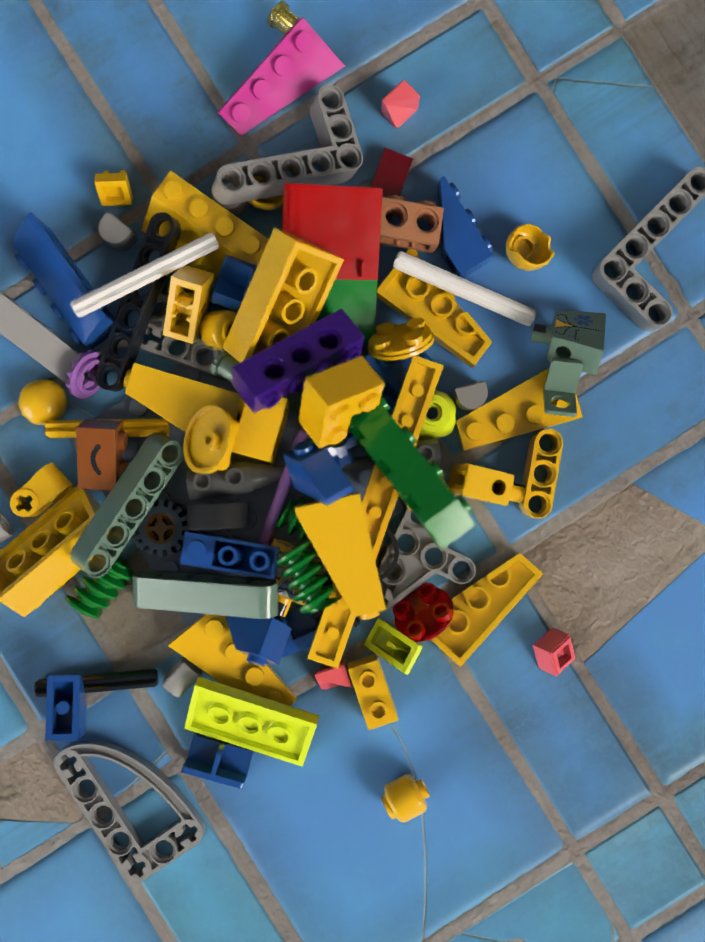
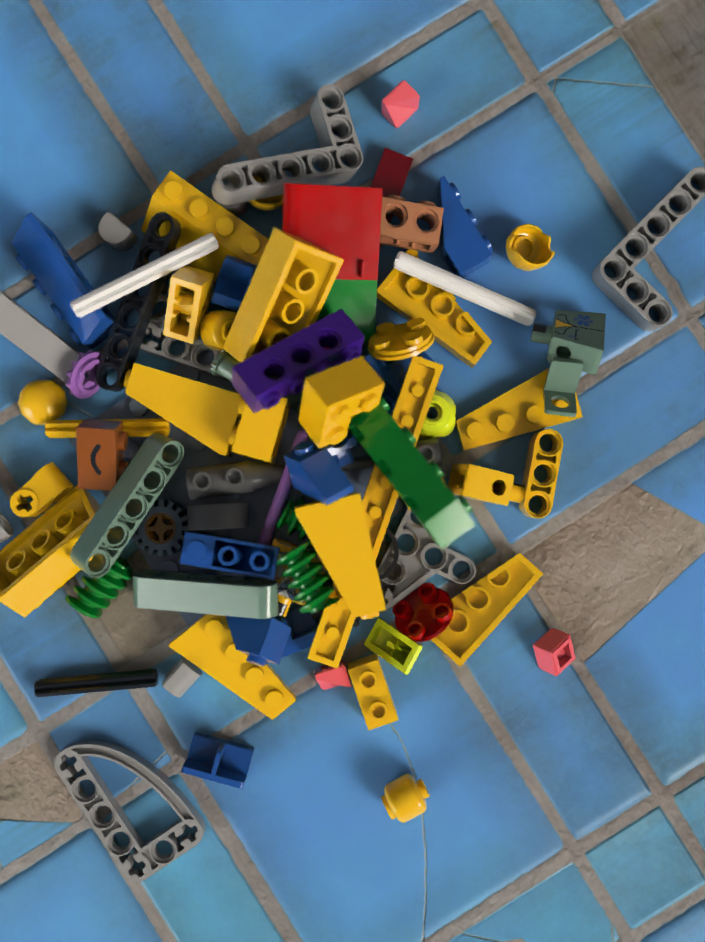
(65, 707): blue slope -> none
(113, 188): yellow tile -> none
(210, 440): yellow piece -> none
(251, 721): neon yellow plate -> none
(282, 17): clear yellow bush -> none
(285, 74): dark pink wing -> none
(470, 396): light grey brick -> none

